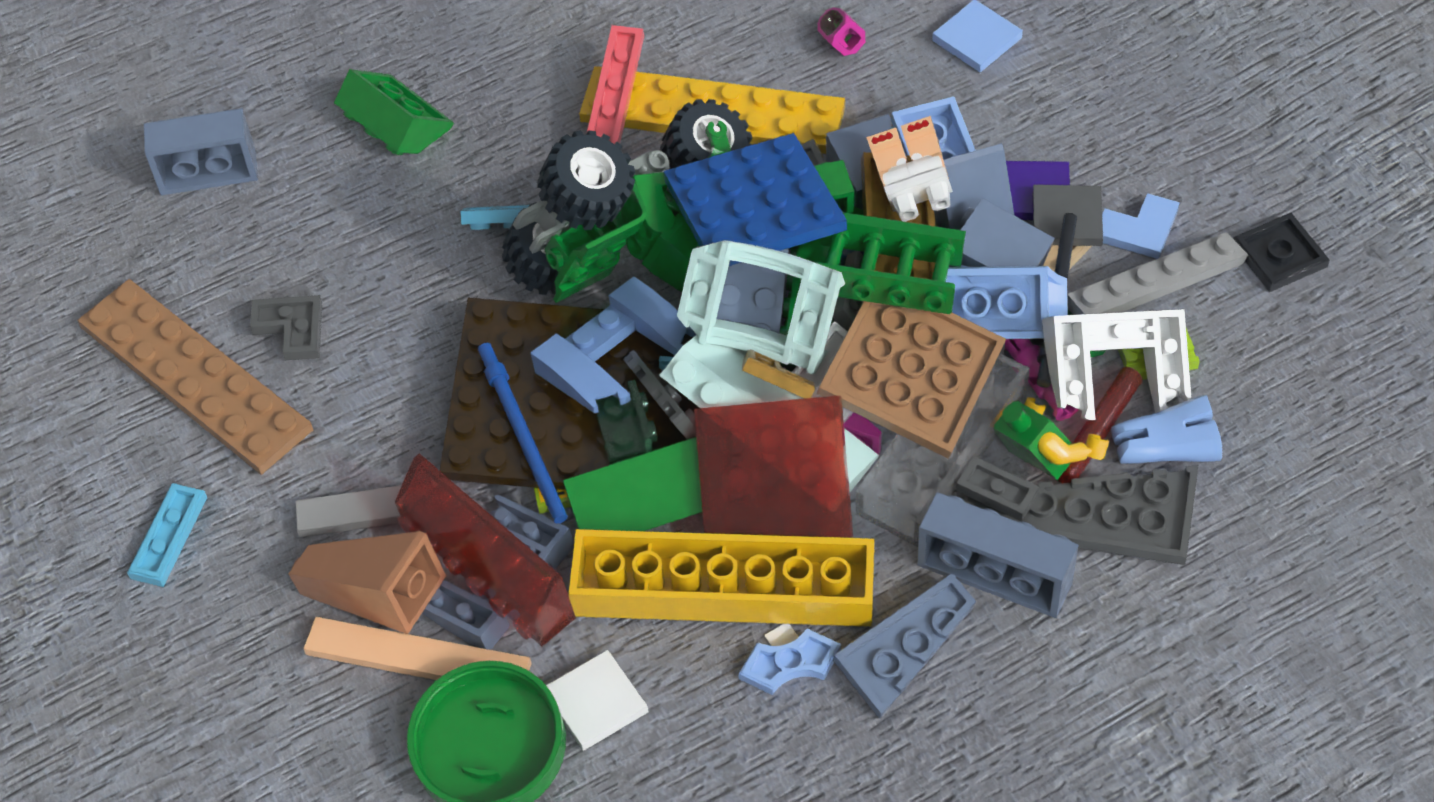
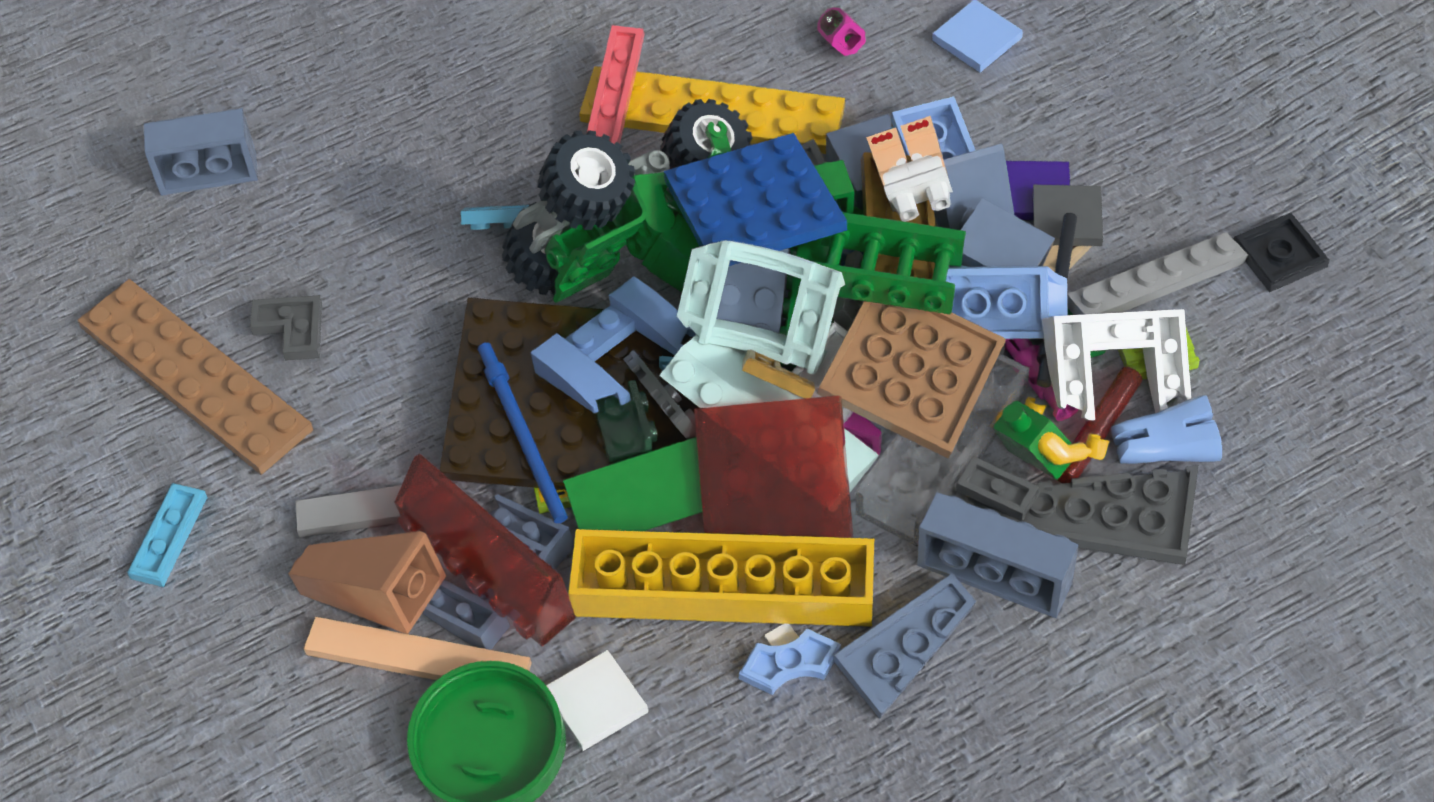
(391, 111): green slope -> none
(1142, 233): light blue tile -> none

